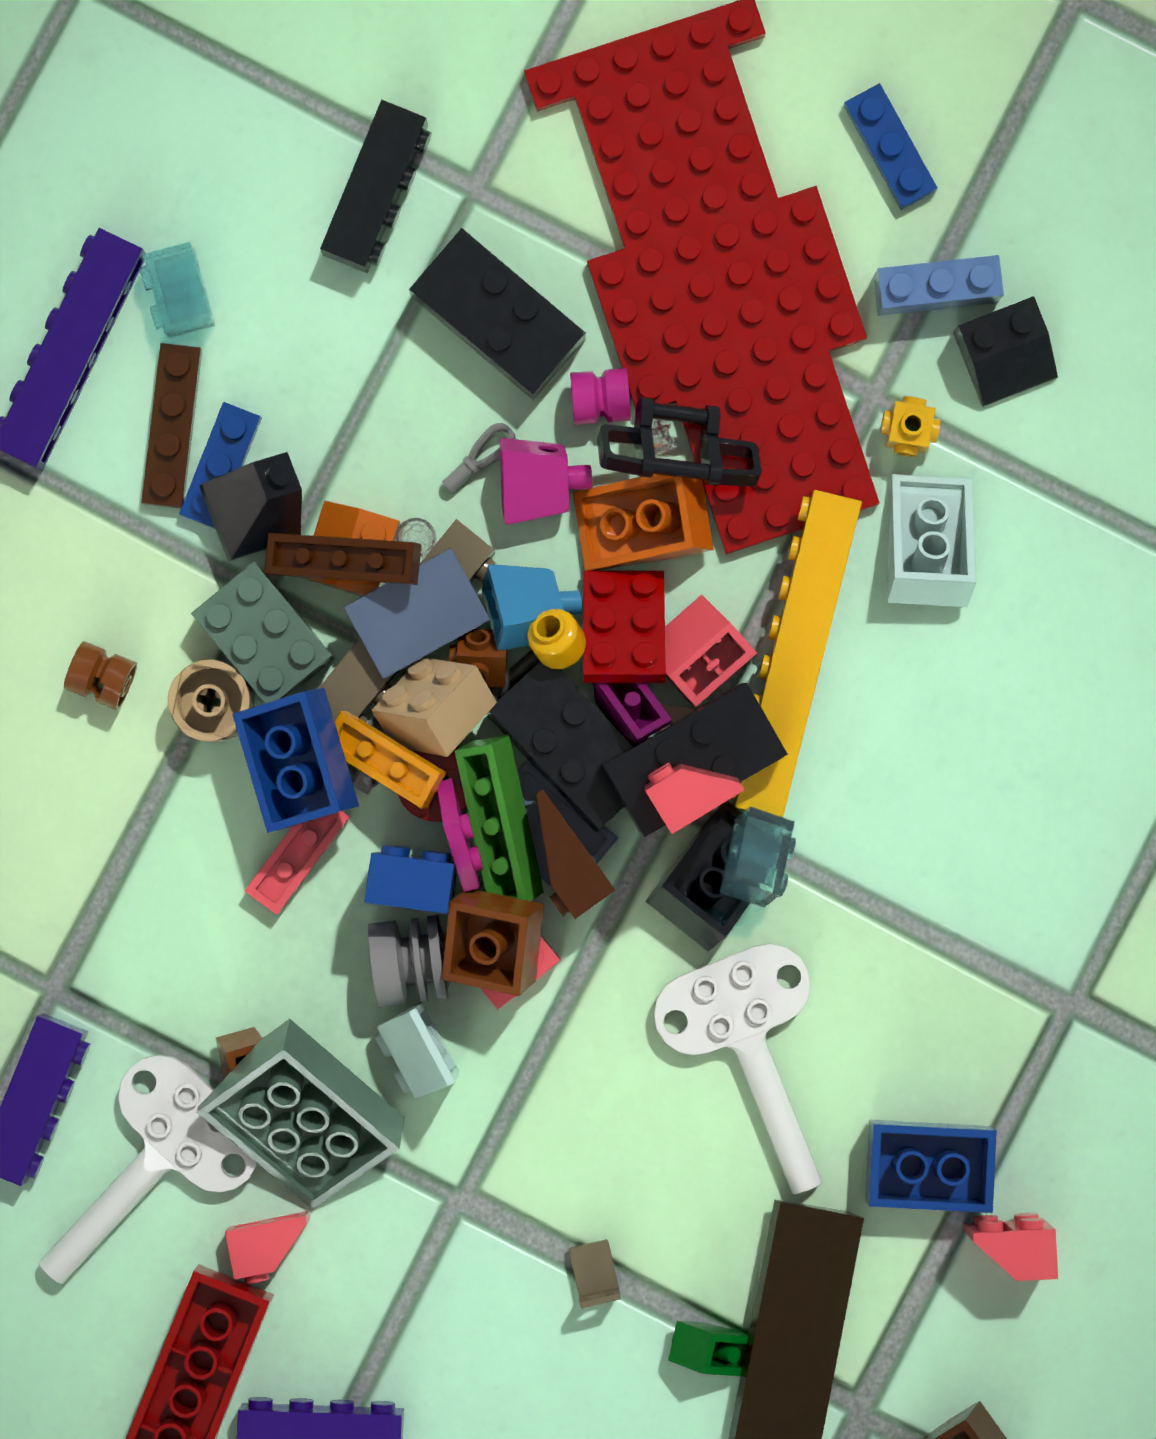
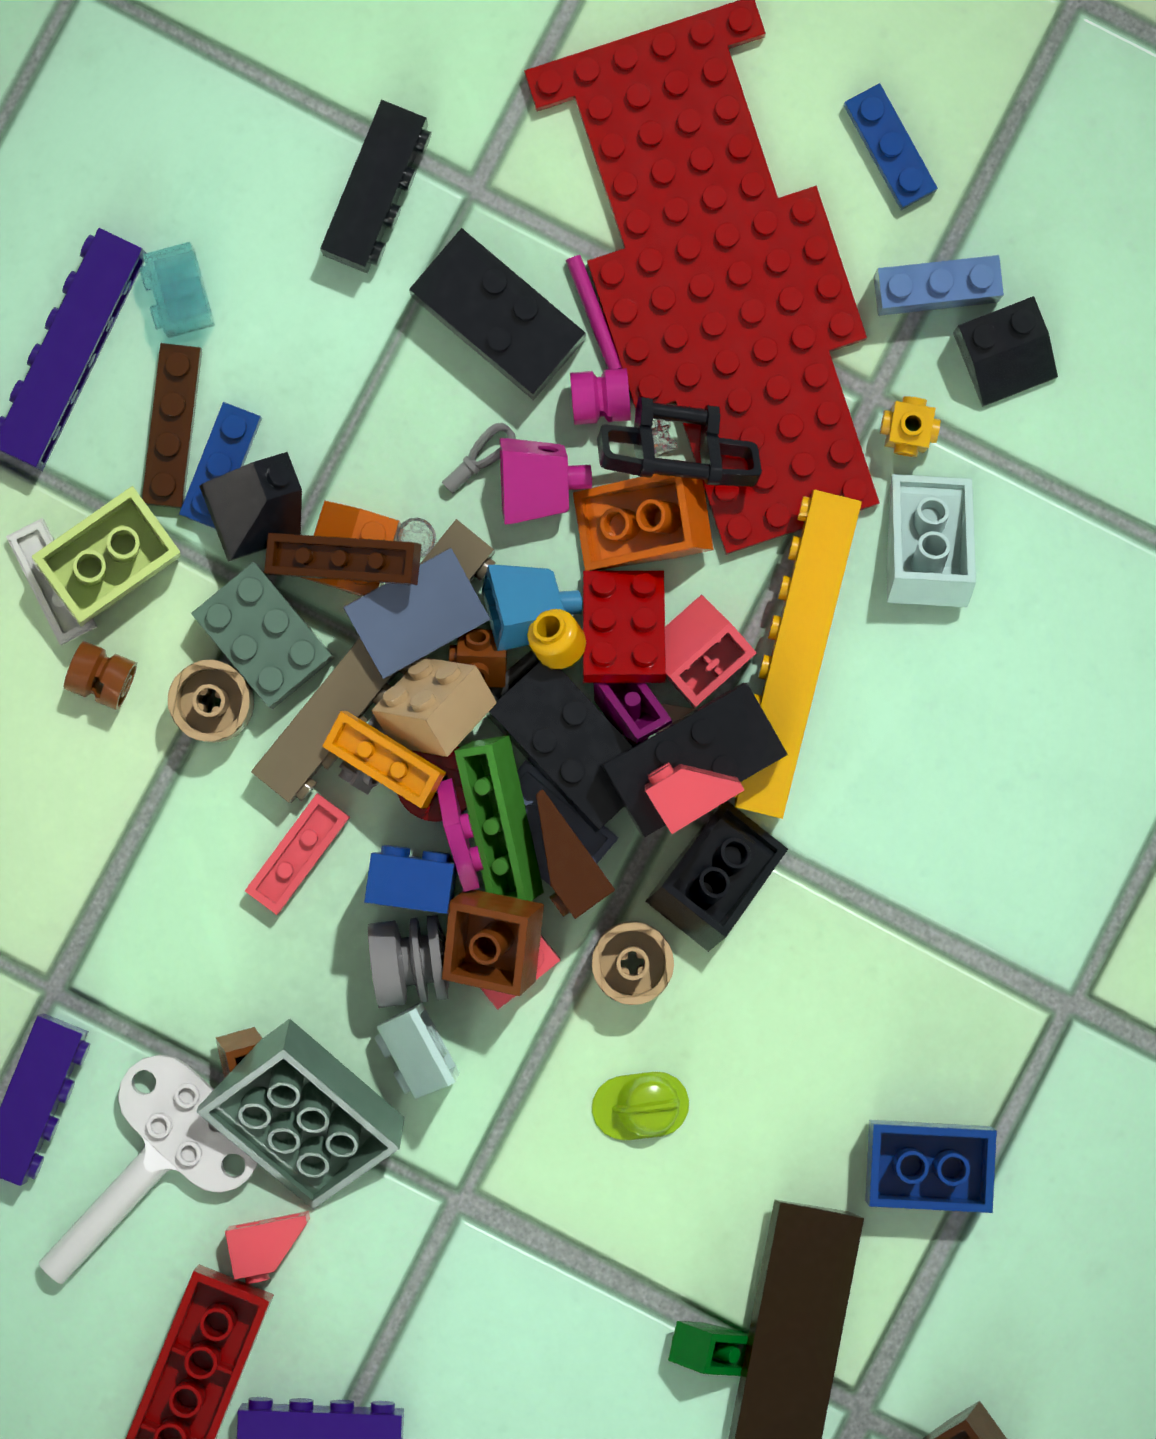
(26, 543): none -> white tile
(106, 556): none -> yellowish green brick
(295, 759): blue brick -> none
(593, 312): none -> dark pink bar
(594, 1273): dark tan bracket -> none
(640, 1106): none -> lime piece
(650, 978): none -> tan brick
(735, 1007): white piece -> none
(758, 857): clear light blue brick -> none
(1021, 1246): coral slope -> none

